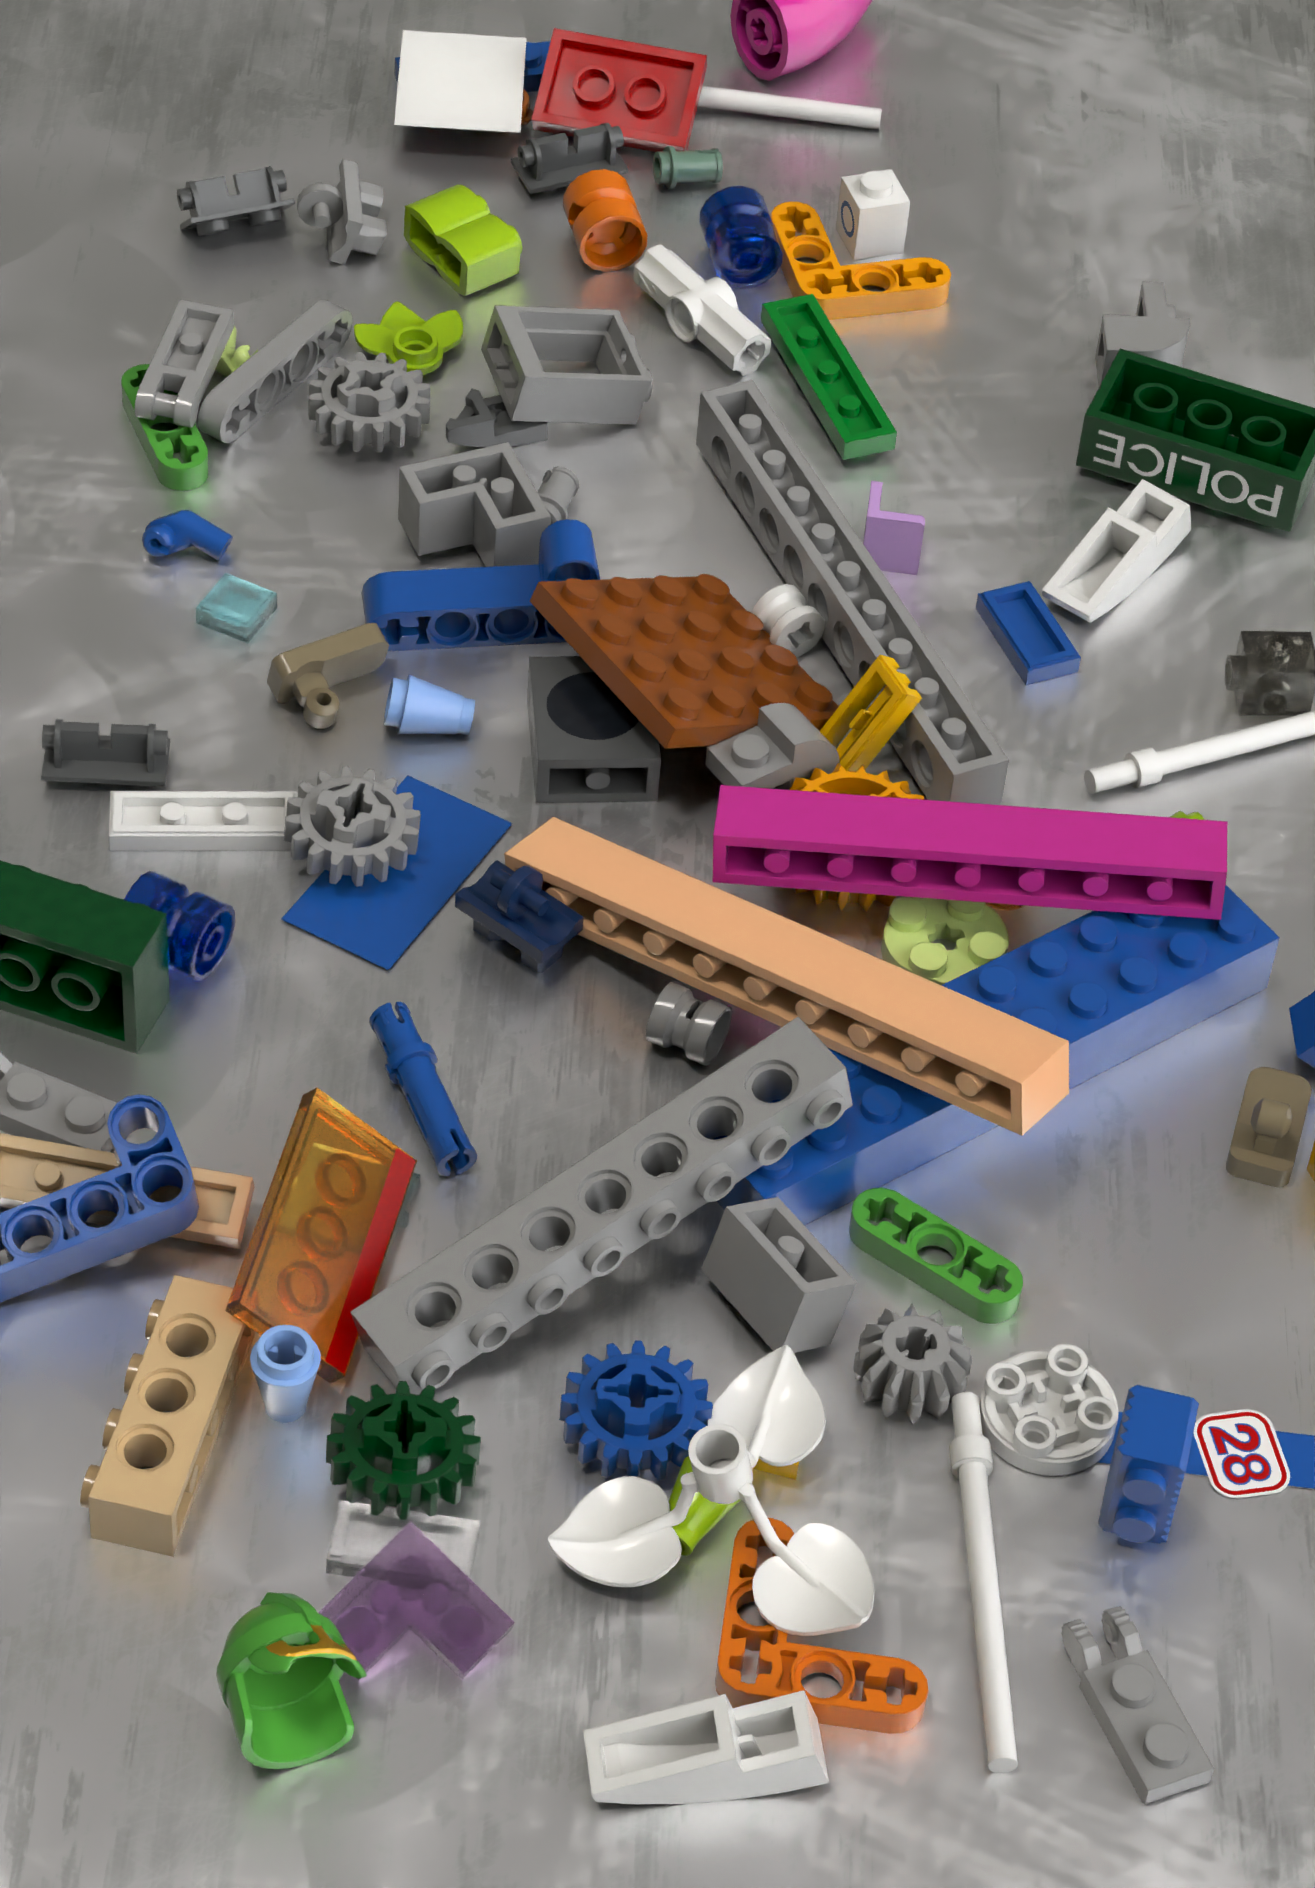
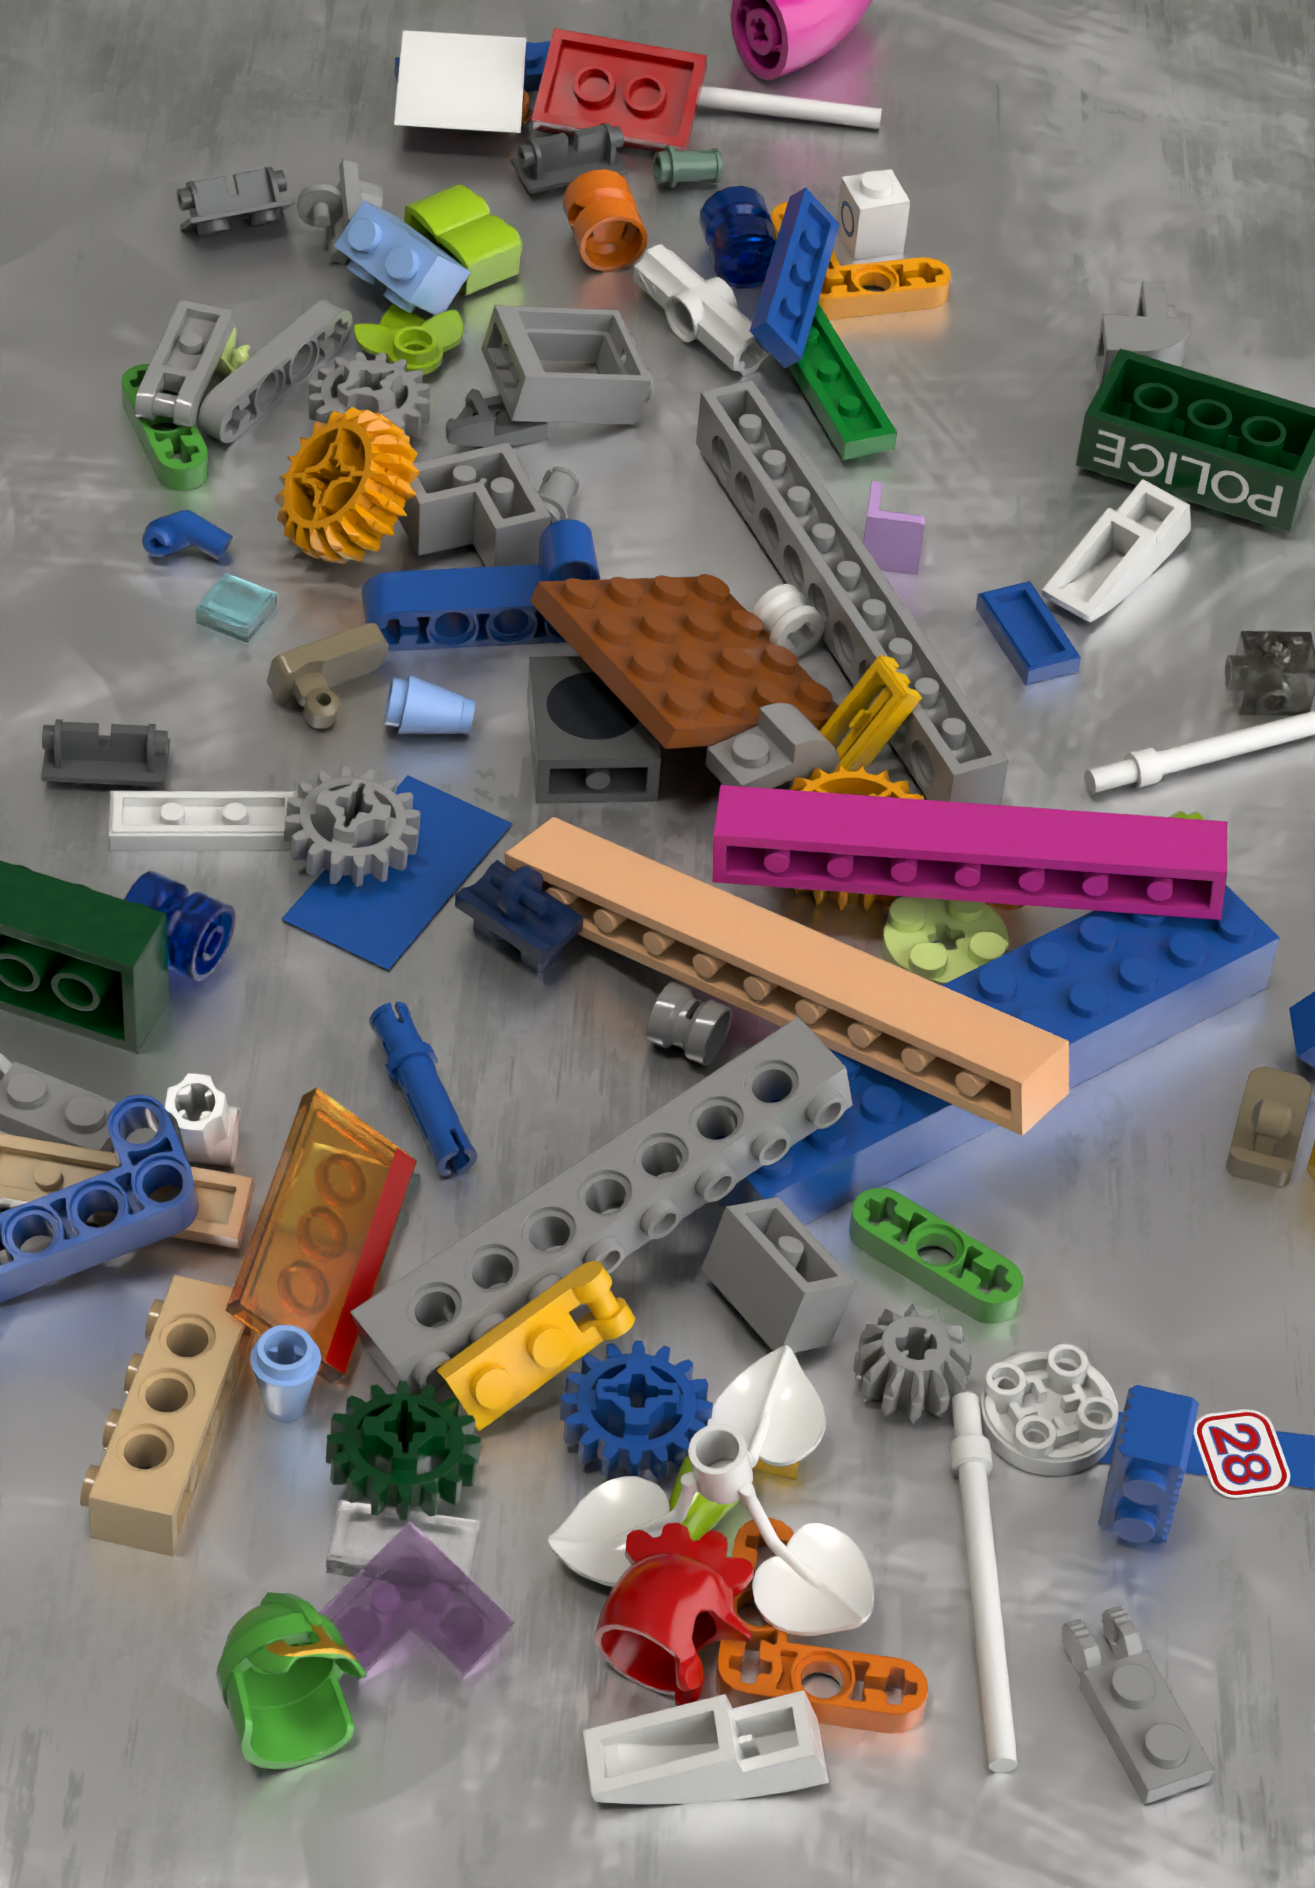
(204, 1121): none -> white piece
(347, 486): none -> light orange gear
(402, 259): none -> light blue brick
(535, 1344): none -> yellow plate
(672, 1607): none -> red piece
(794, 278): none -> blue plate

